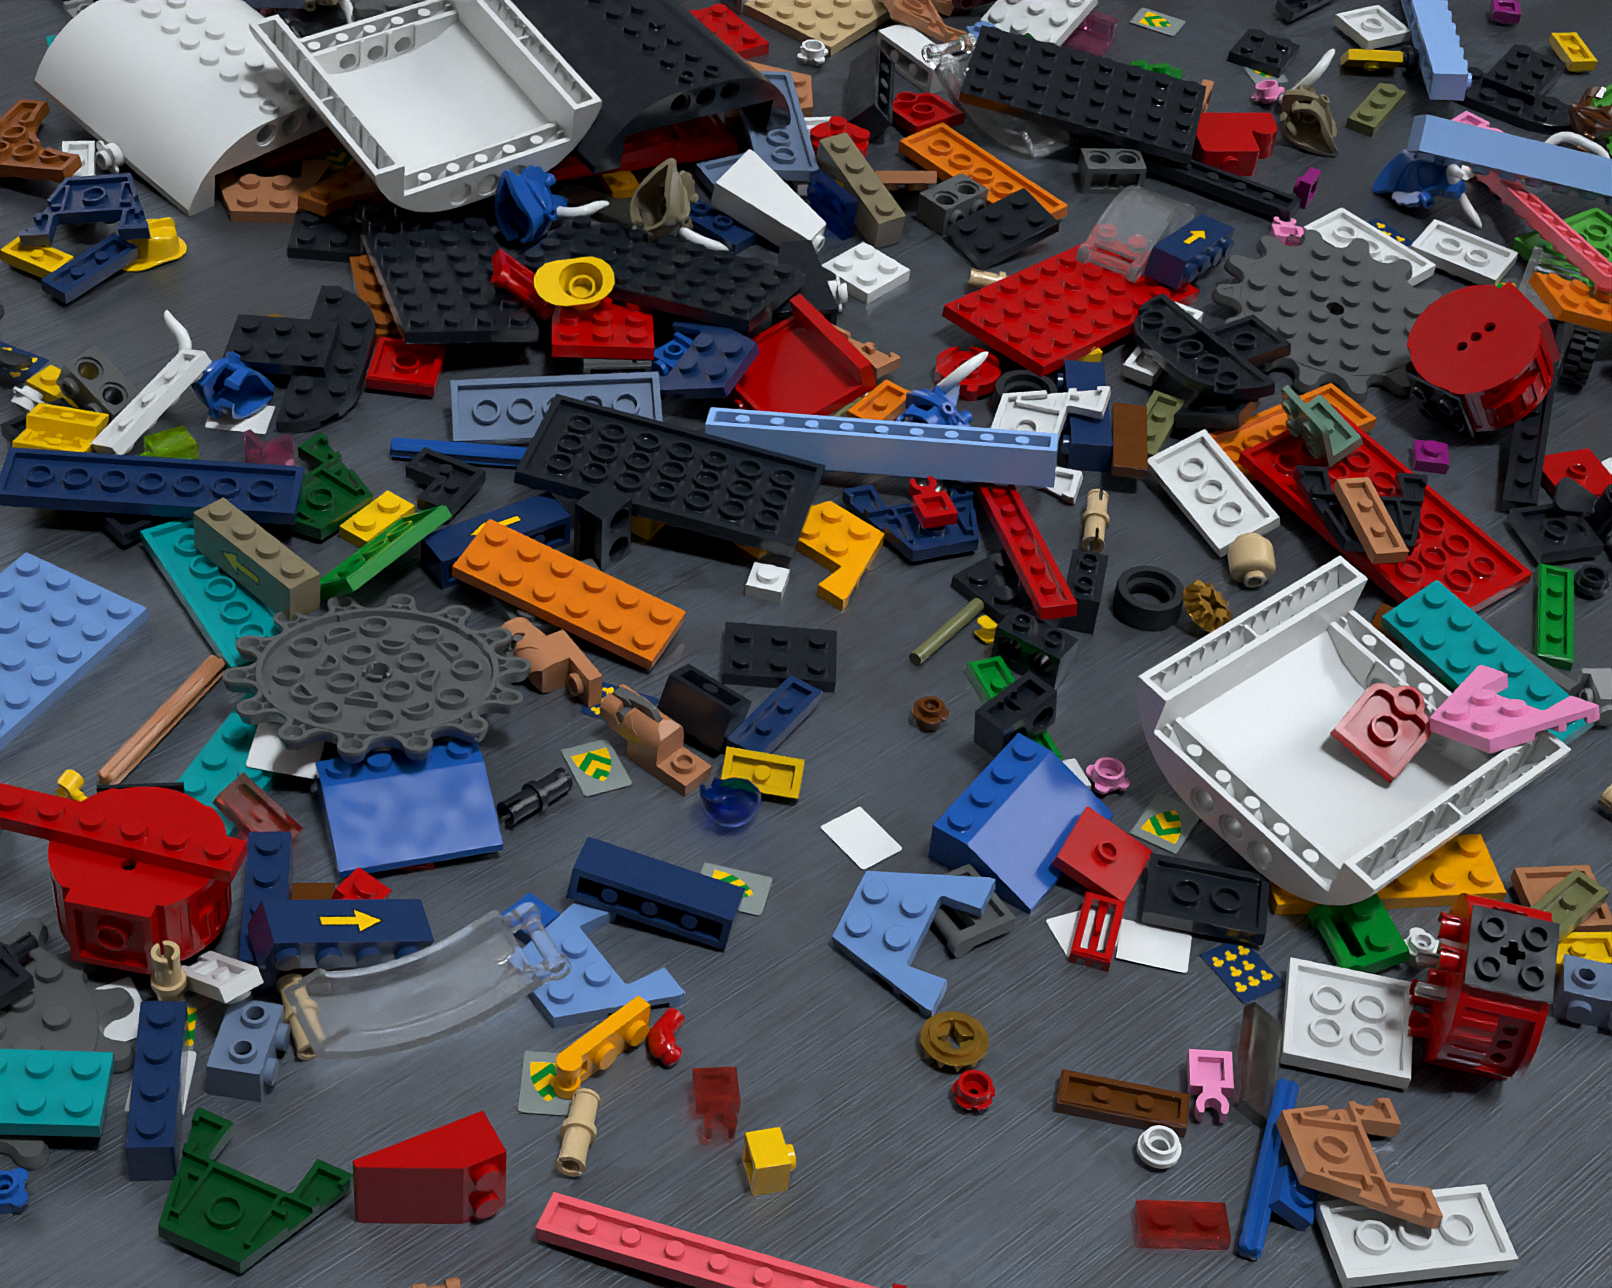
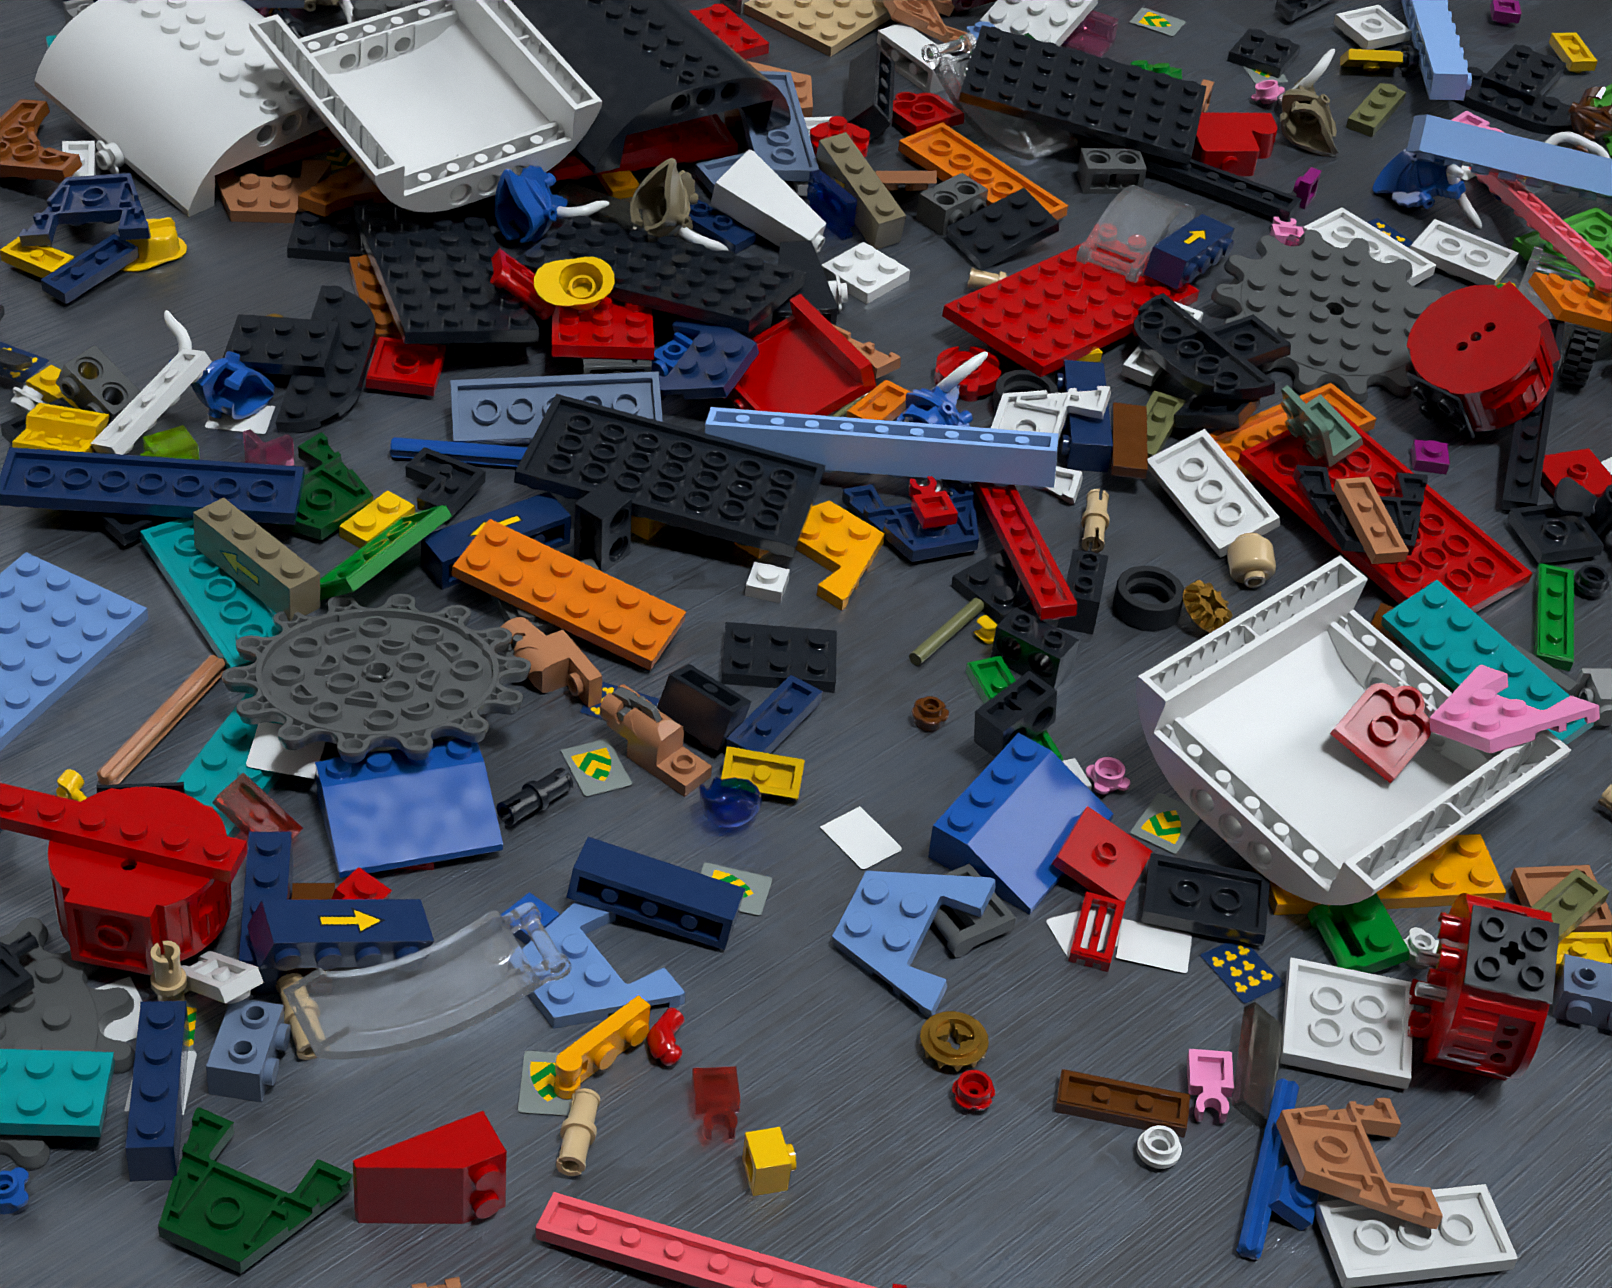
(812, 52): white plate -> none
(1182, 1225): clear red plate -> none

